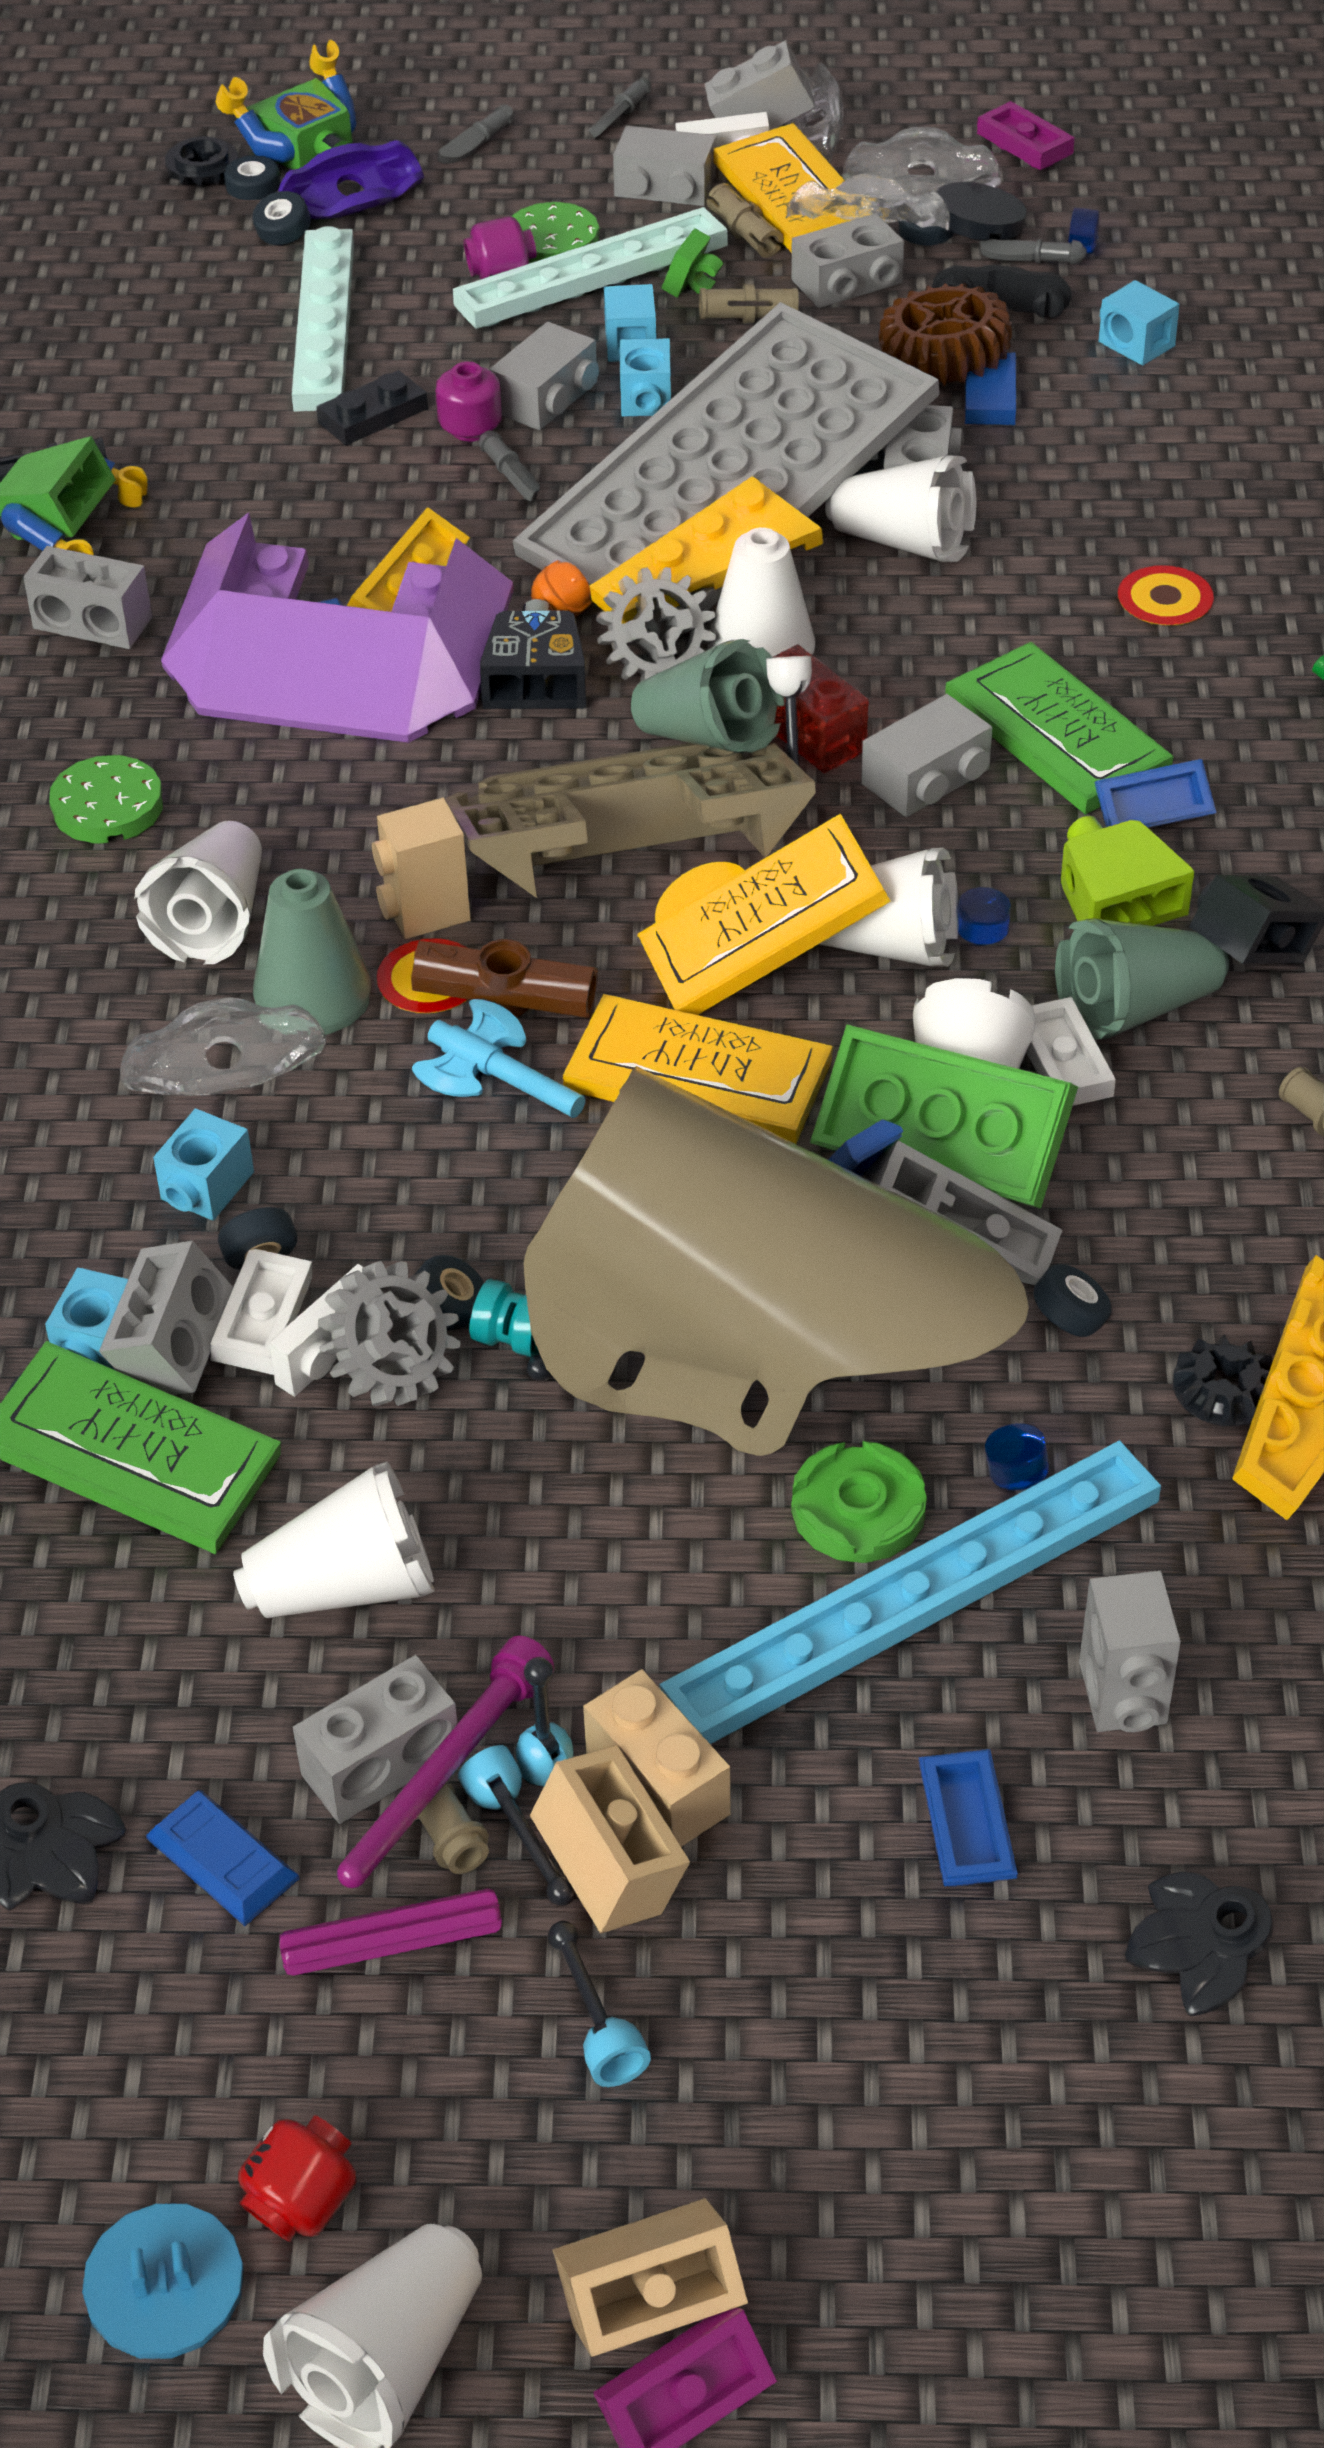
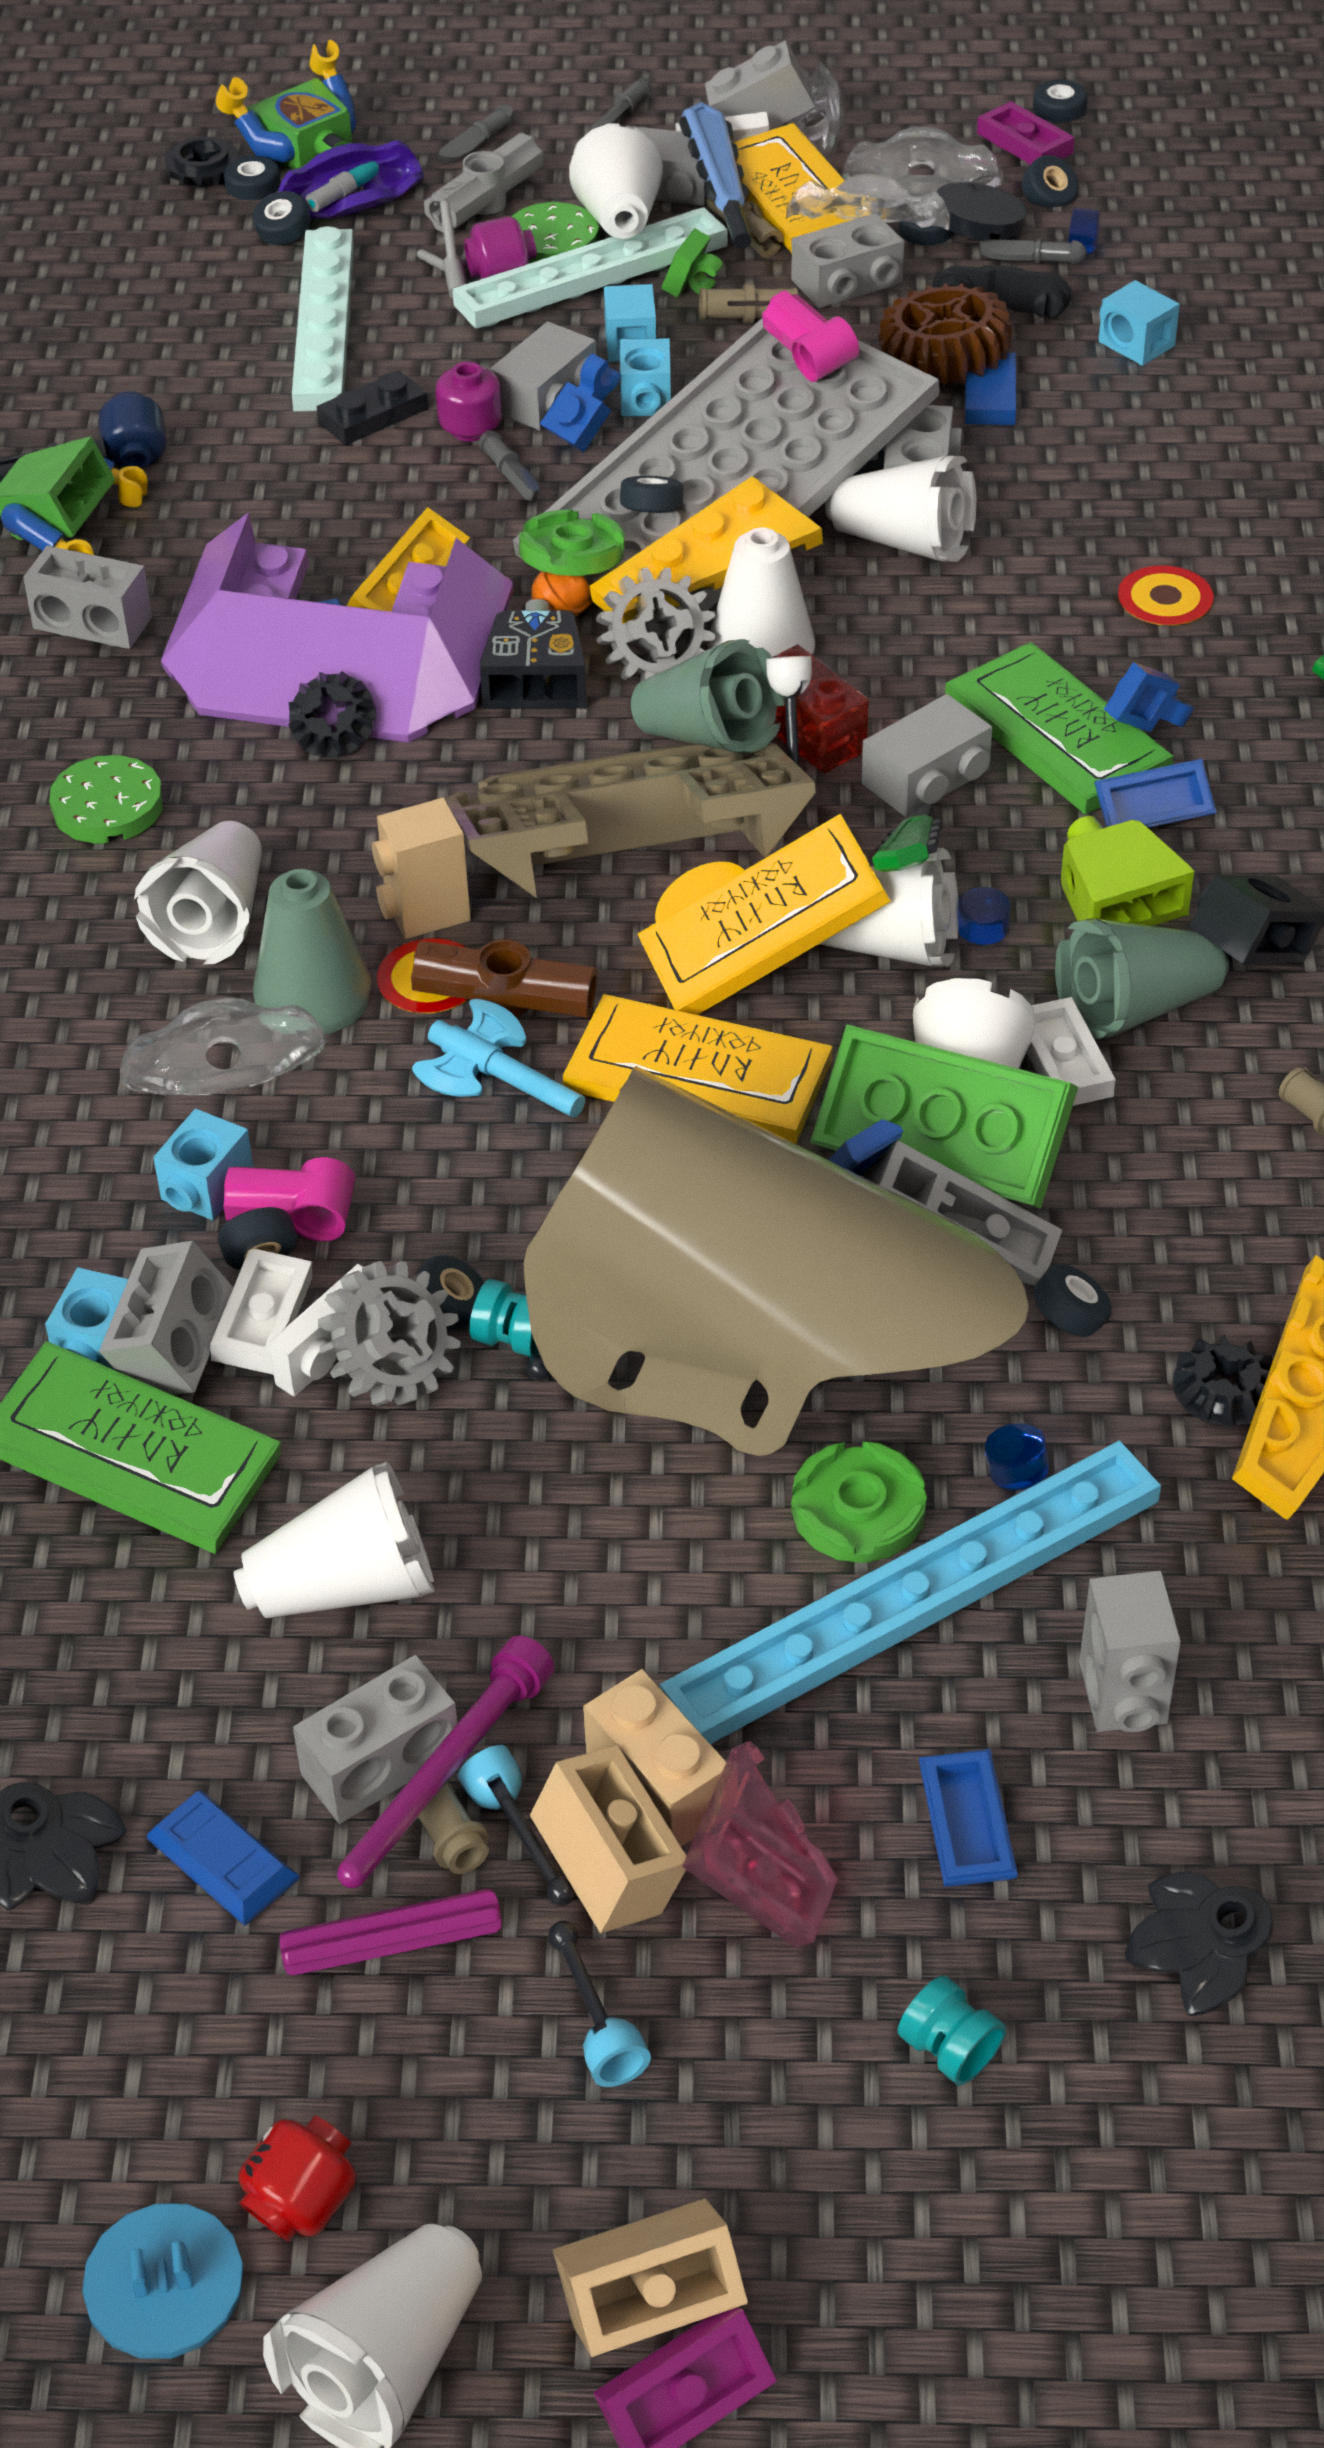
(132, 429): none -> dark blue head
(314, 1197): none -> dark pink piece
(341, 186): none -> light grey piece
(353, 723): none -> black gear
(452, 264): none -> light grey plant
(486, 181): none -> light grey piece
(544, 1737): hinge -> none
(570, 545): none -> bright green tile
(580, 409): none -> blue plate
(617, 177): none -> white cone
(651, 494): none -> black wheel
(717, 157): none -> medium blue sword
(760, 1853): none -> clear pink wing
(815, 343): none -> dark pink piece
(909, 842): none -> green sword
(951, 2030): none -> teal wheel
(1050, 182): none -> black wheel
(1060, 101): none -> black wheel
(1145, 697): none -> blue plate

